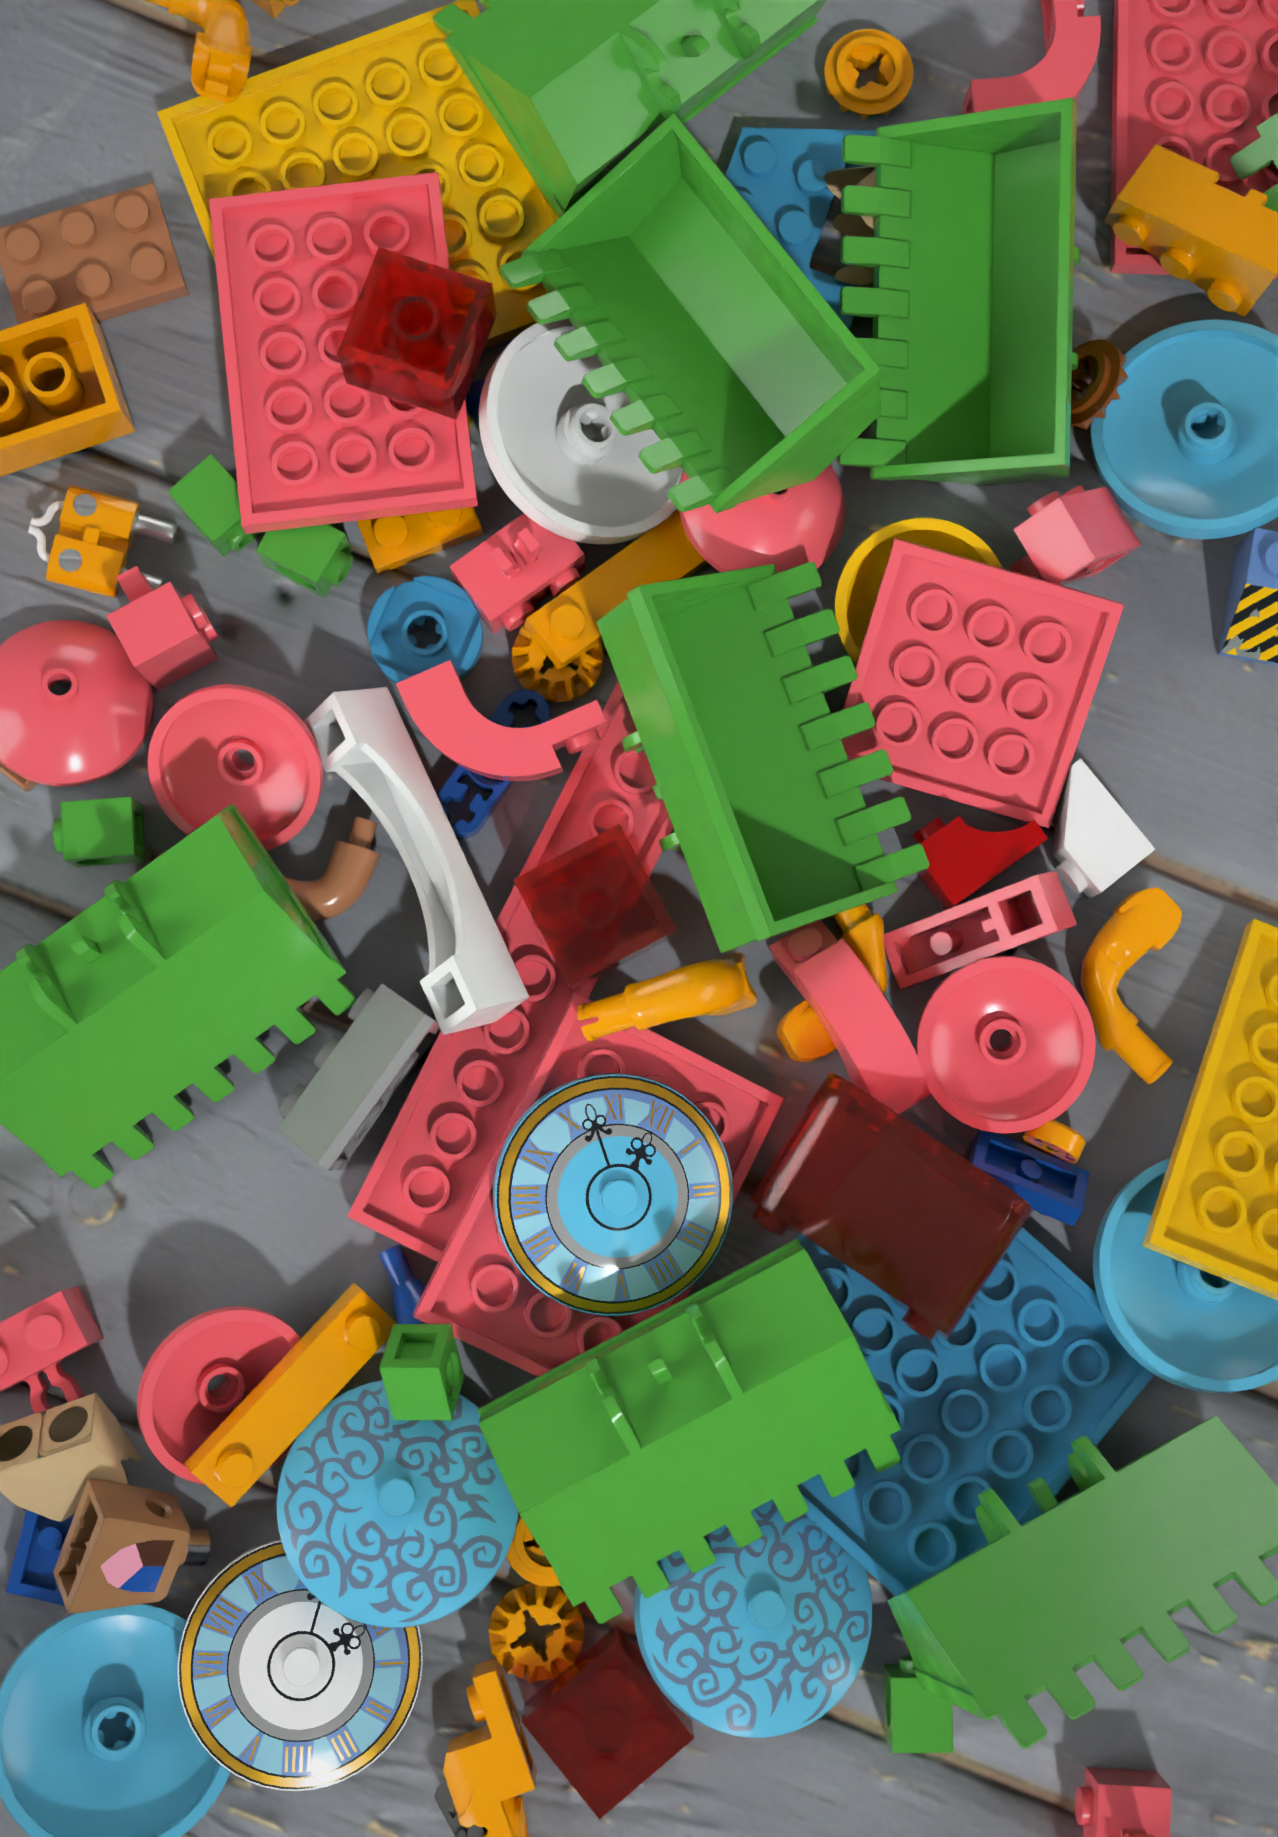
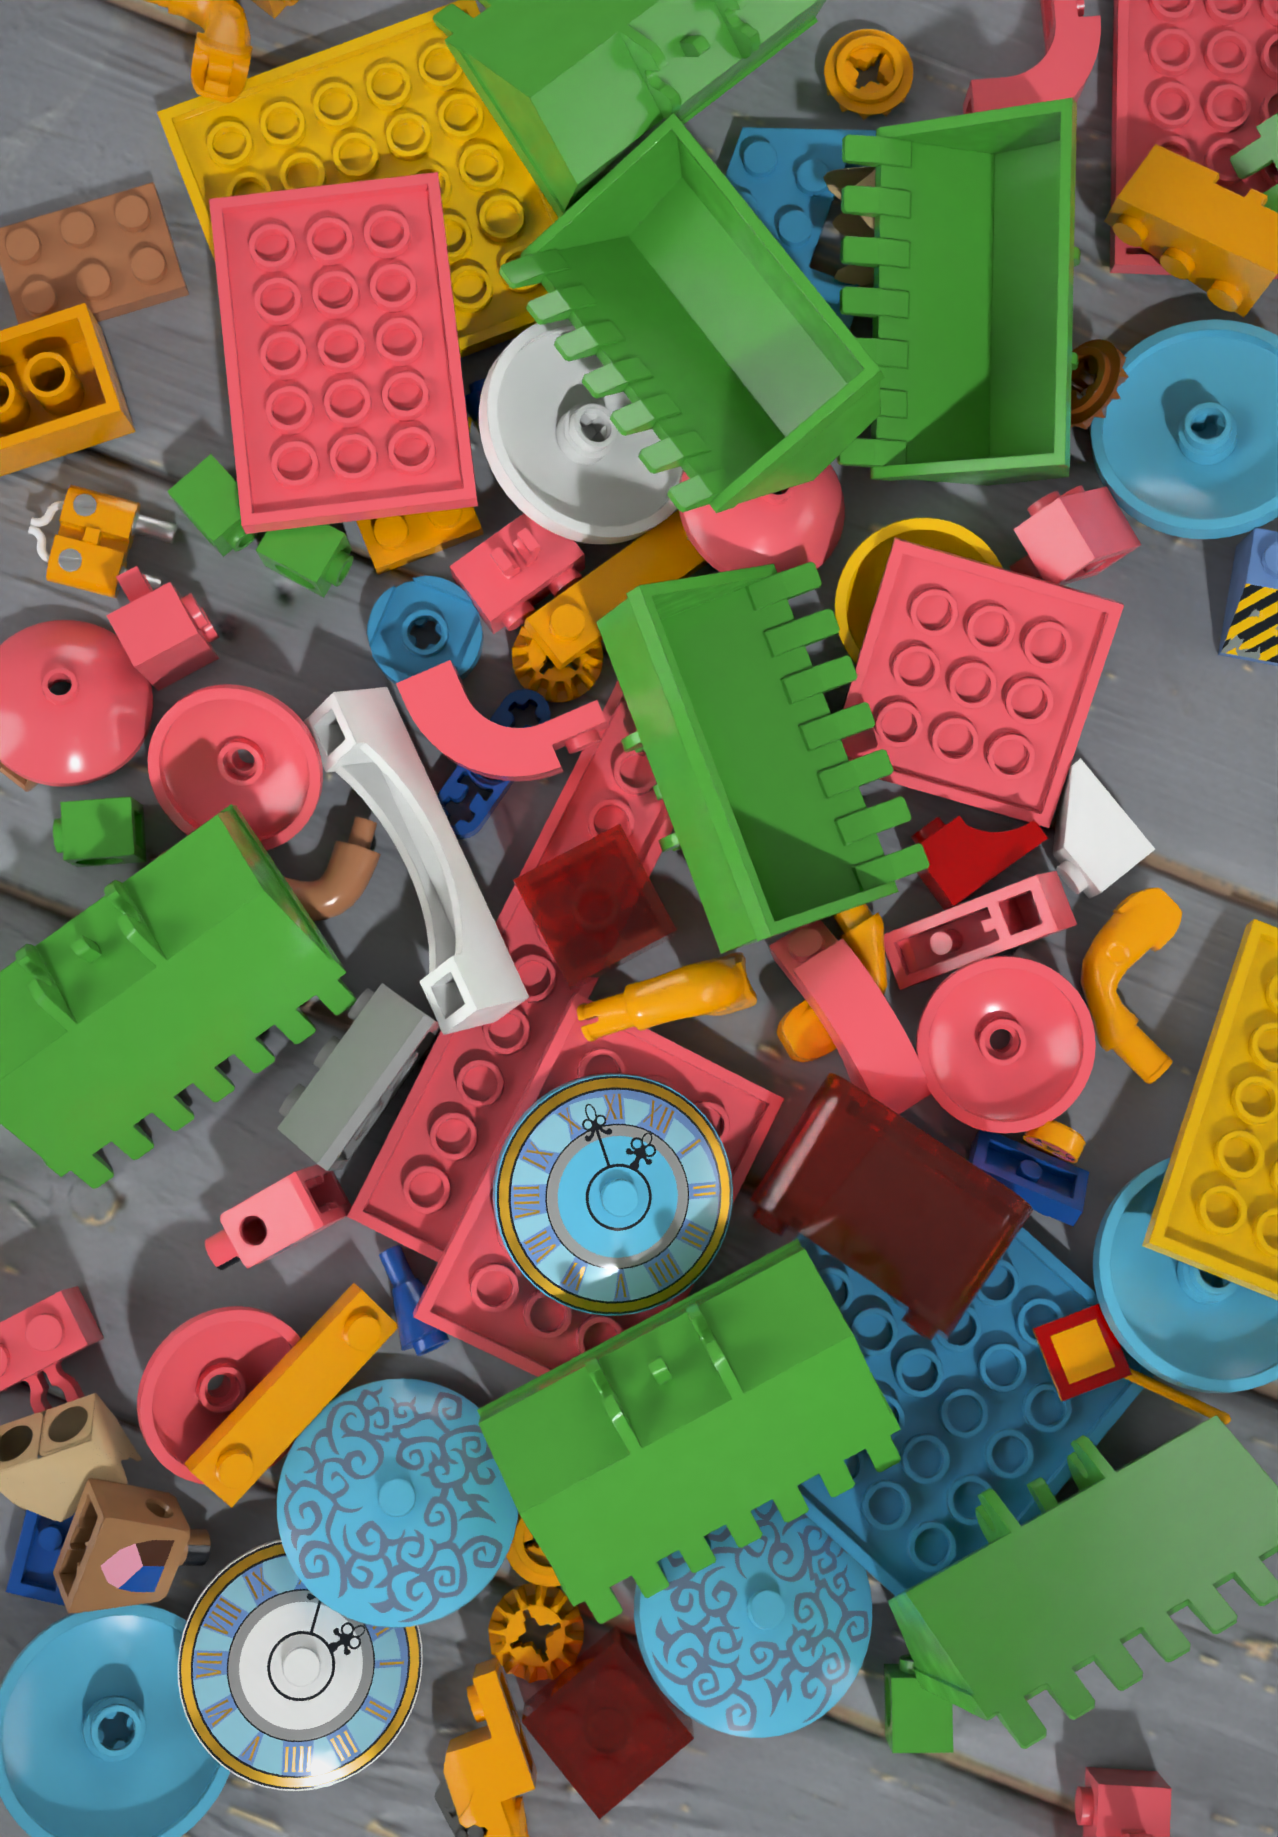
(278, 1218): none -> coral torso
(417, 333): clear red brick -> none
(422, 1372): bright green brick -> none
(1087, 1355): none -> piece

